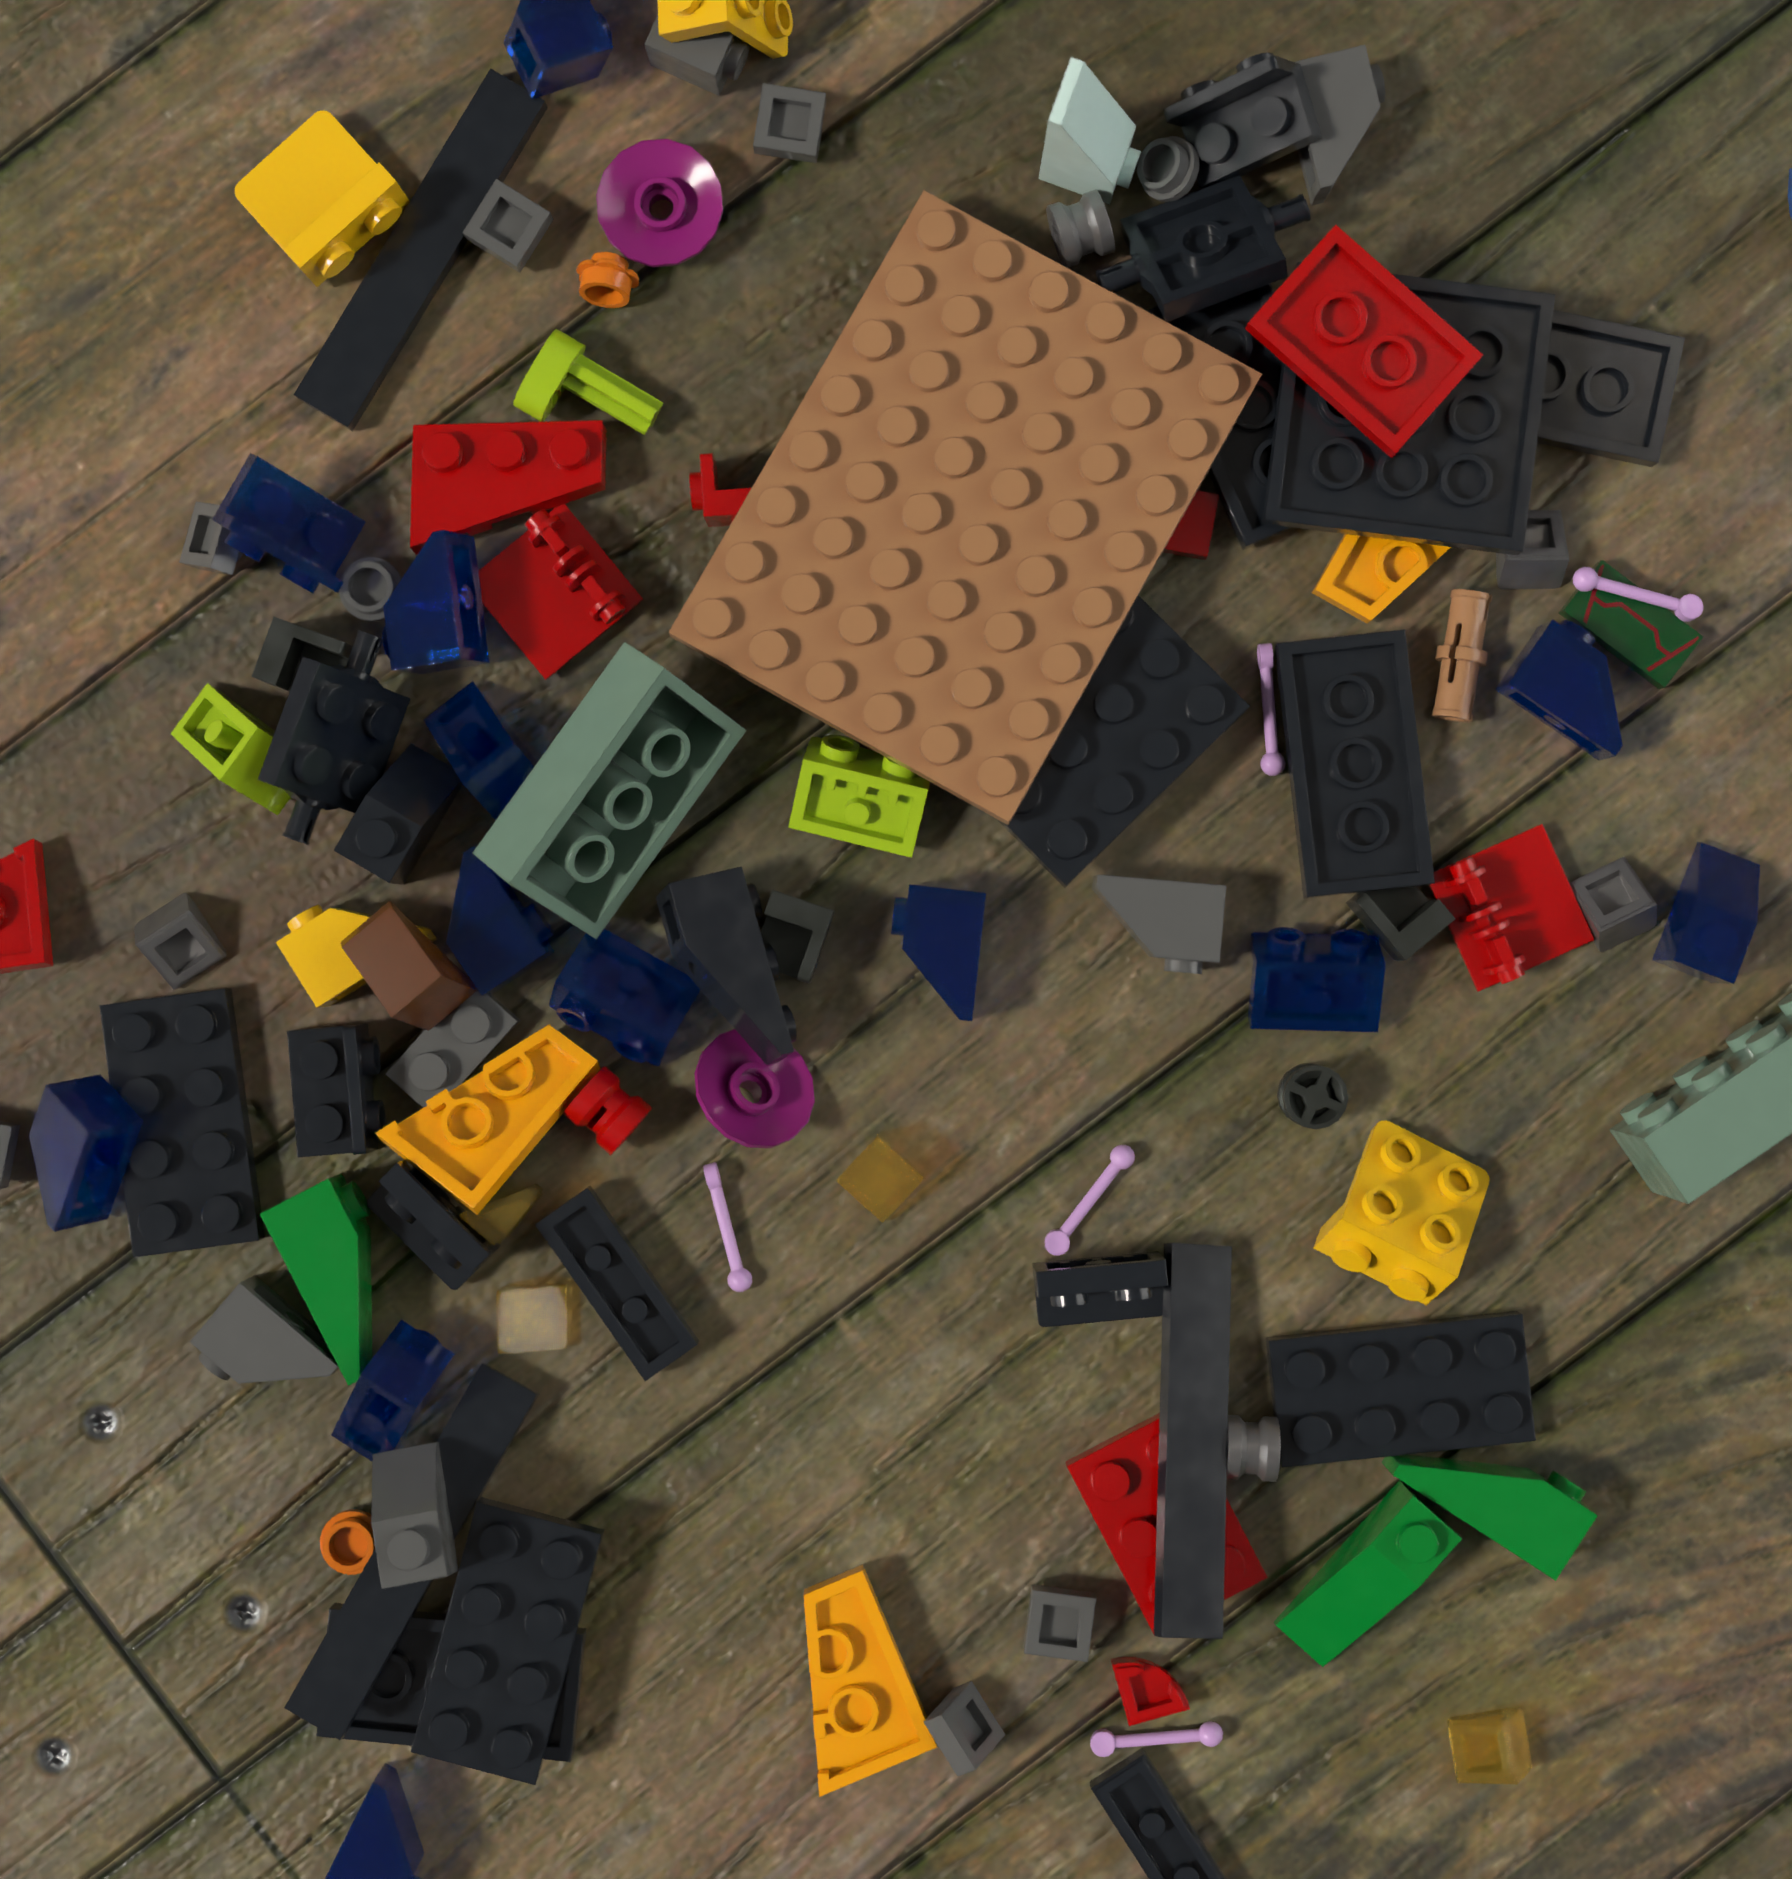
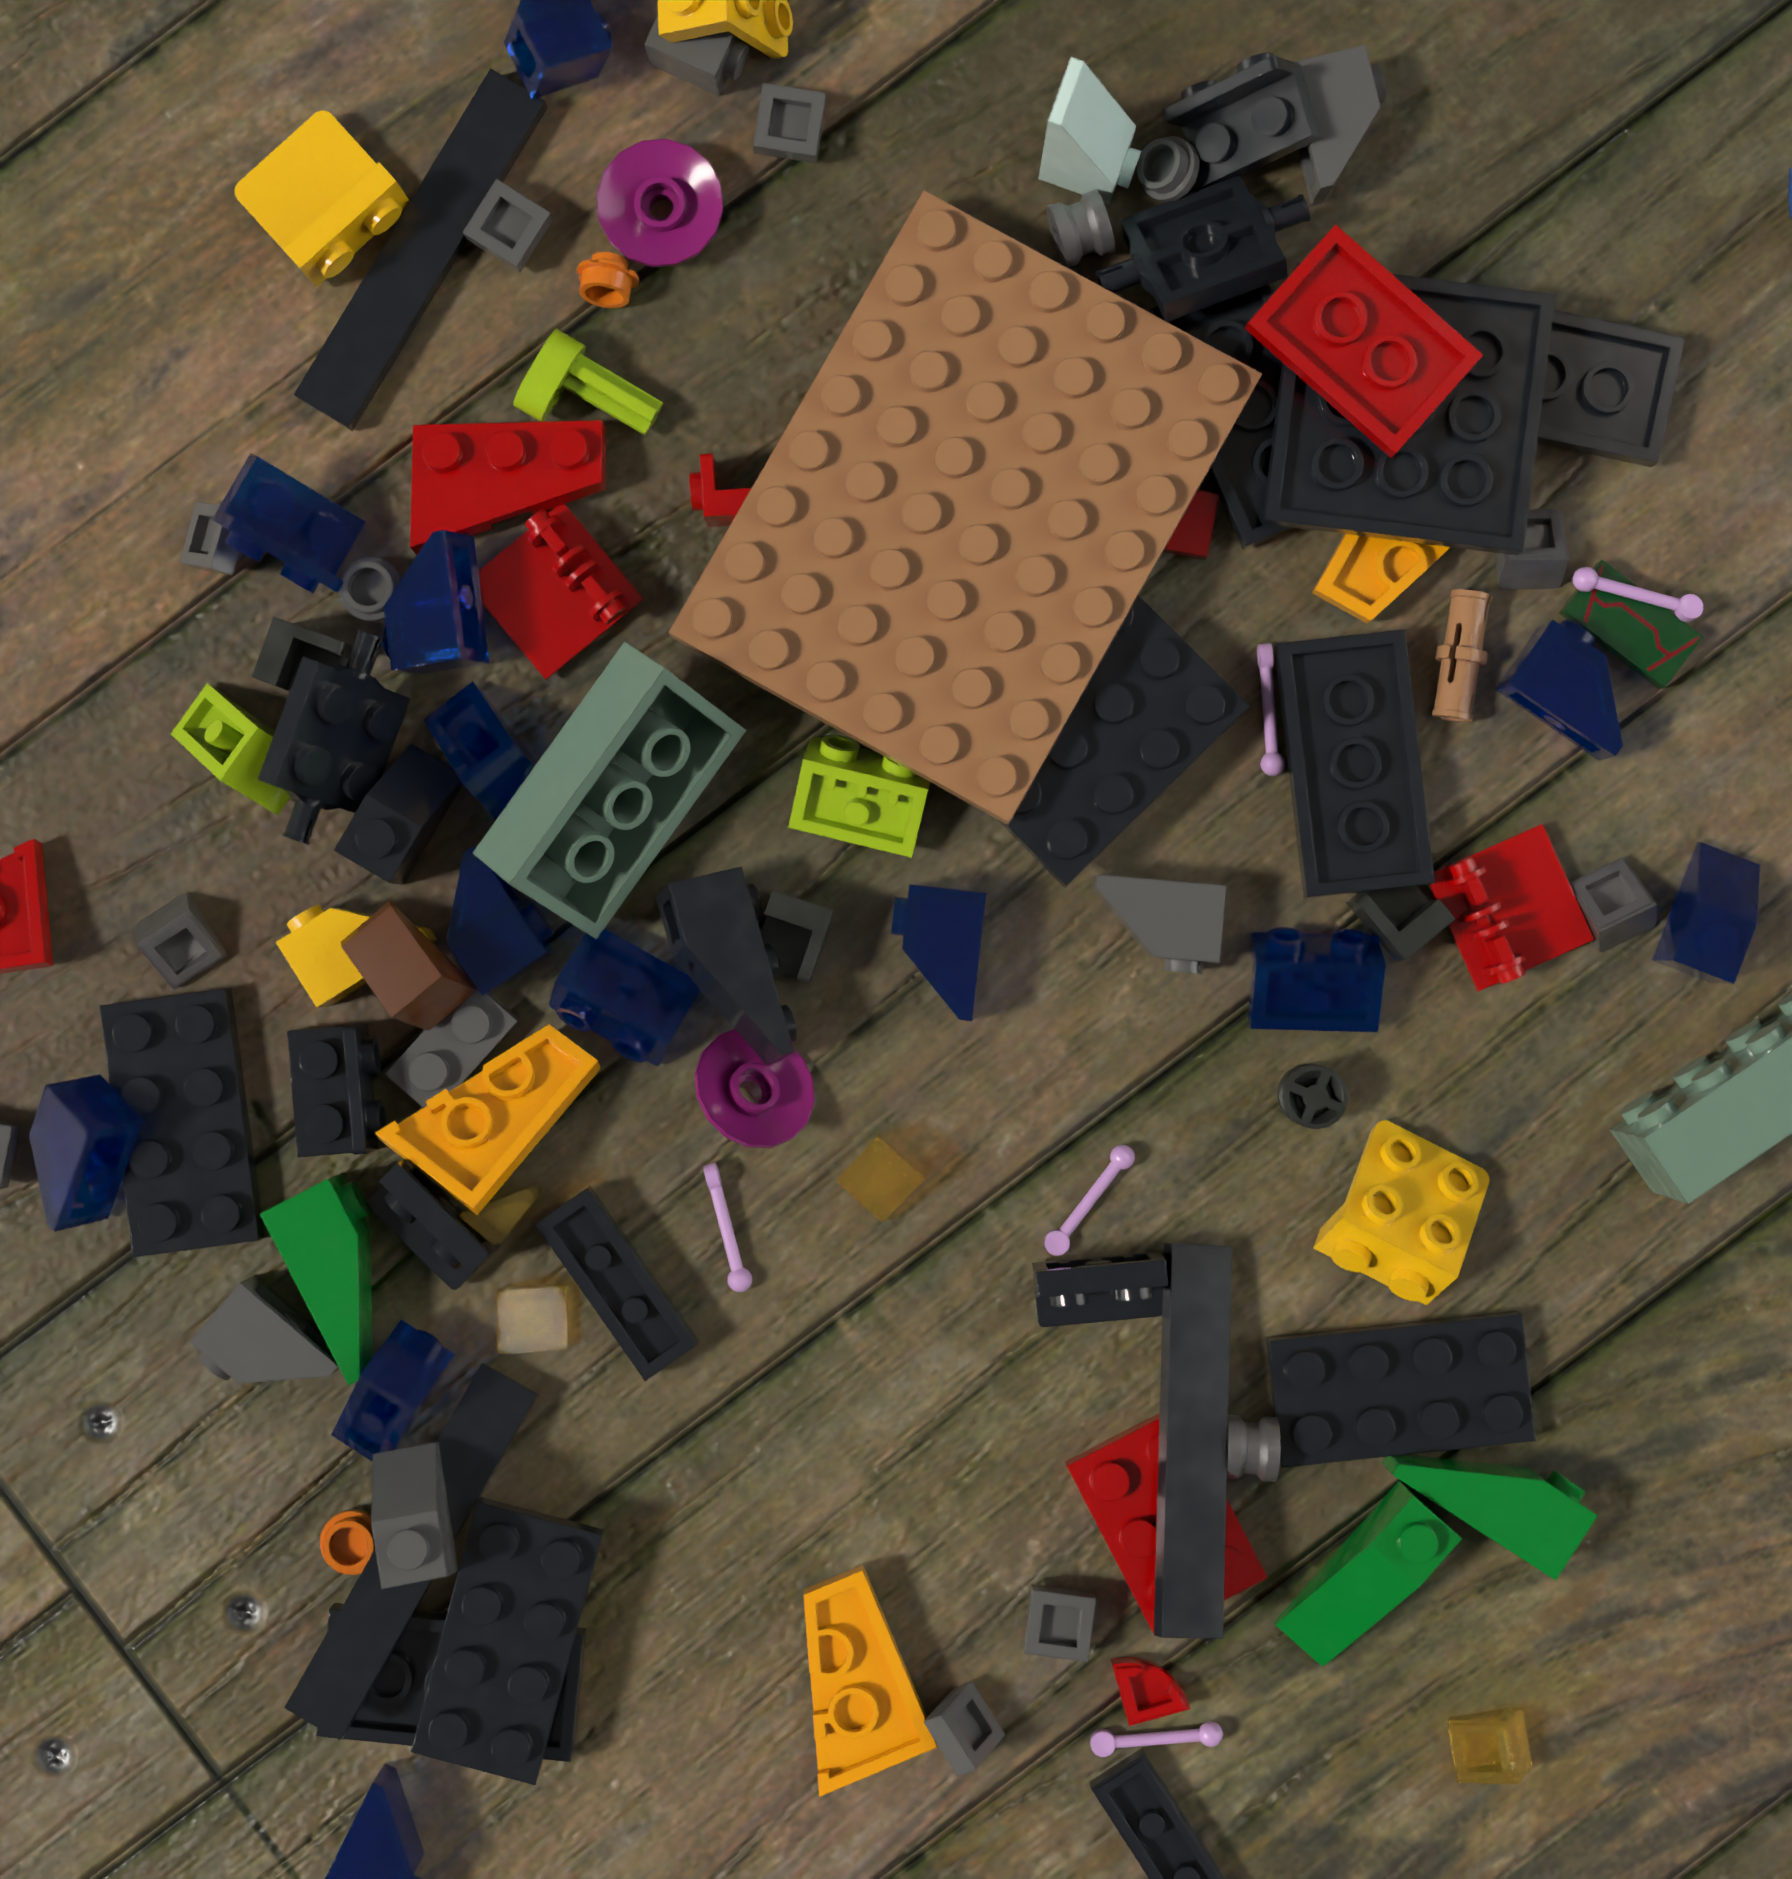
(607, 1110): red wheel -> none

